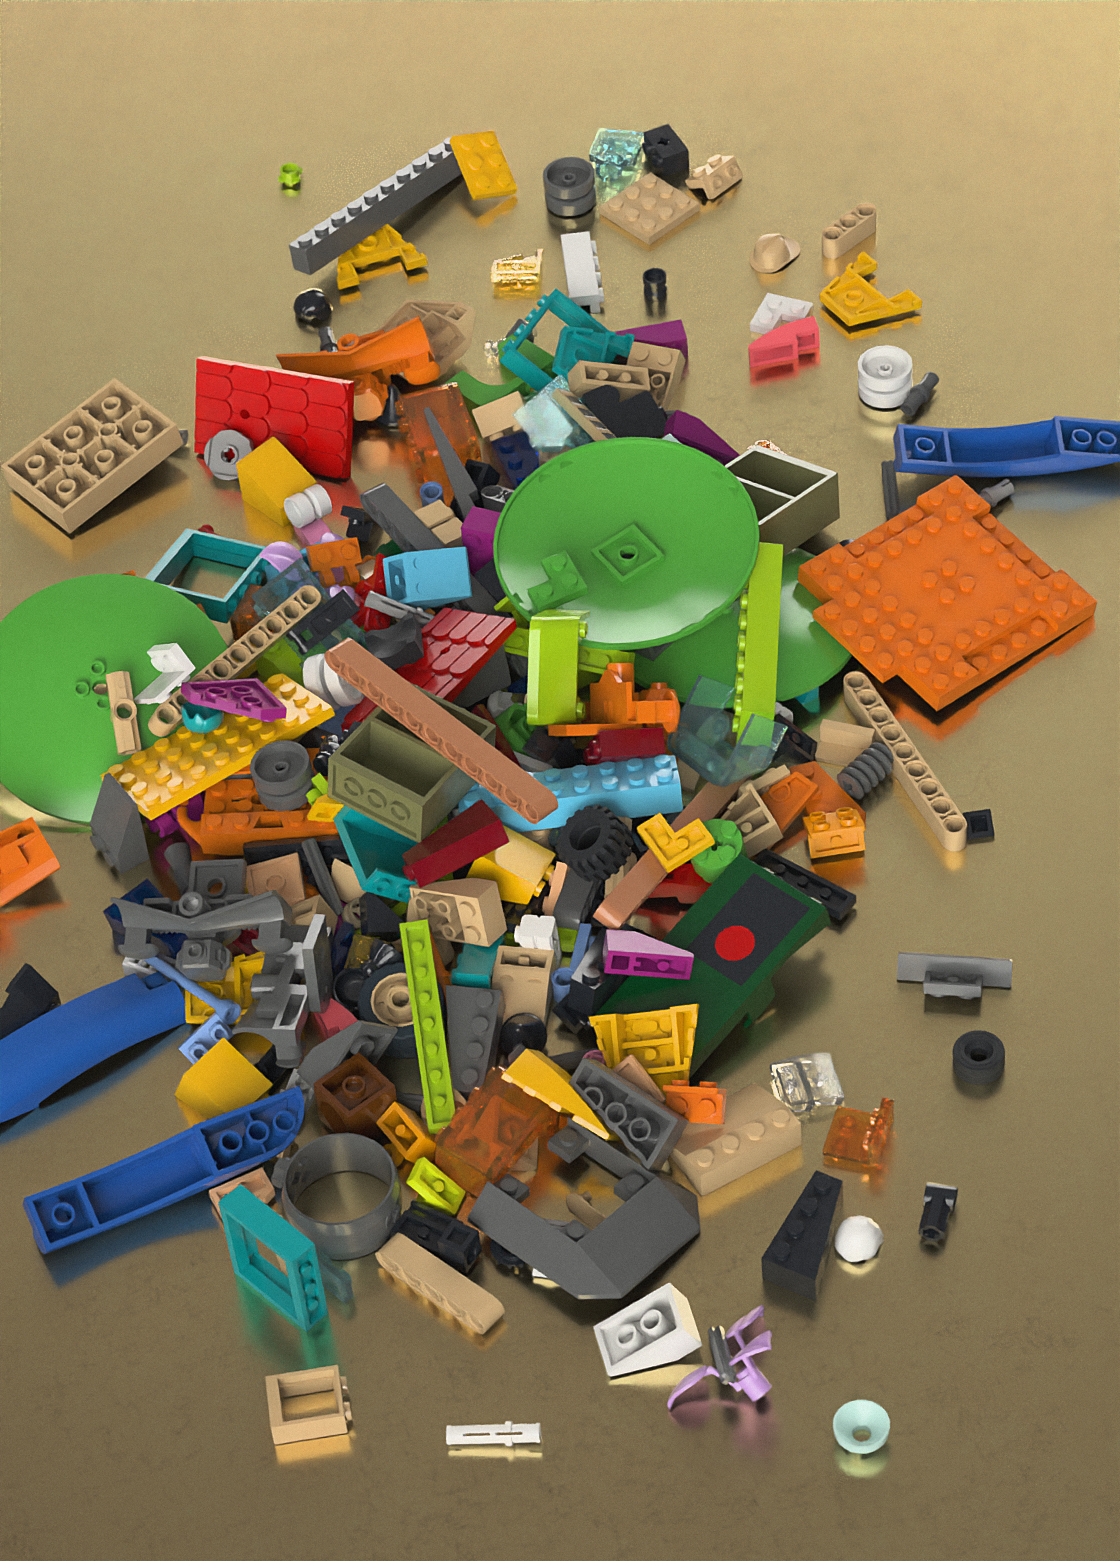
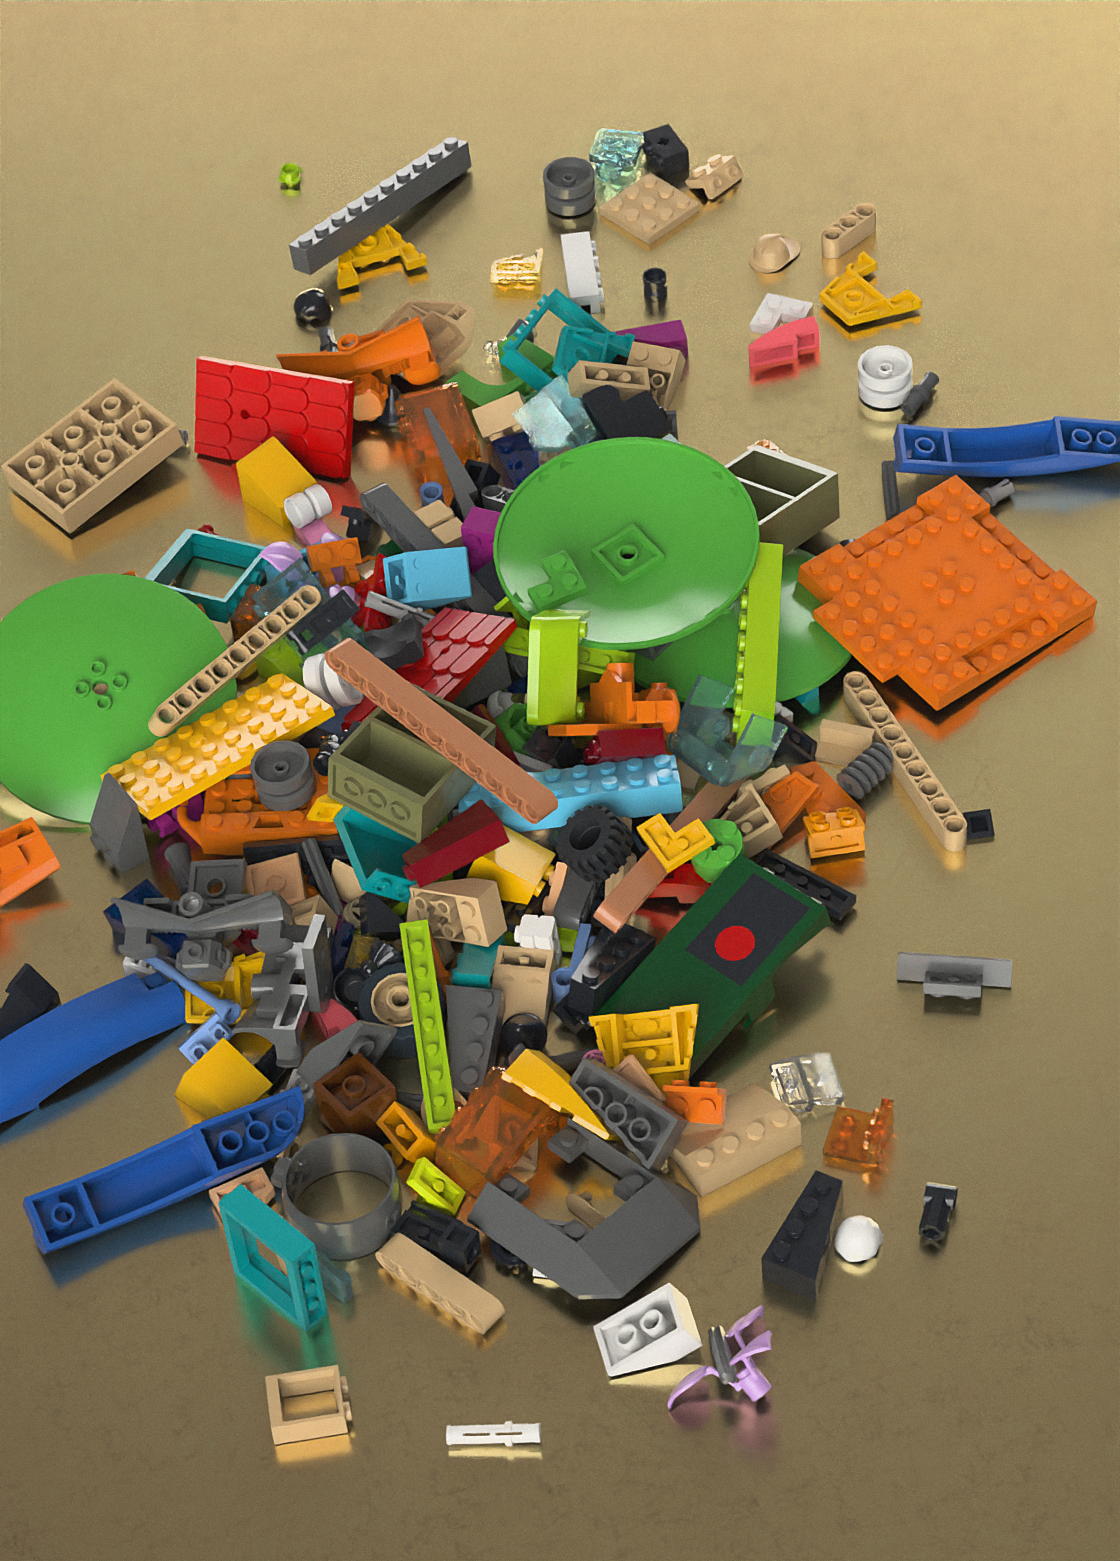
(126, 729): tan piece -> none
(174, 668): white bracket -> none
(201, 718): teal hair -> none
(219, 445): light grey plate -> none
(237, 696): magenta plate -> none
(320, 789): lime tile -> none
(483, 165): yellow plate -> none
(581, 414): tan tile -> none
(644, 956): magenta slope -> none
(696, 434): magenta slope -> none
(861, 1416): light aqua piece -> none
(973, 1071): black tyre -> none

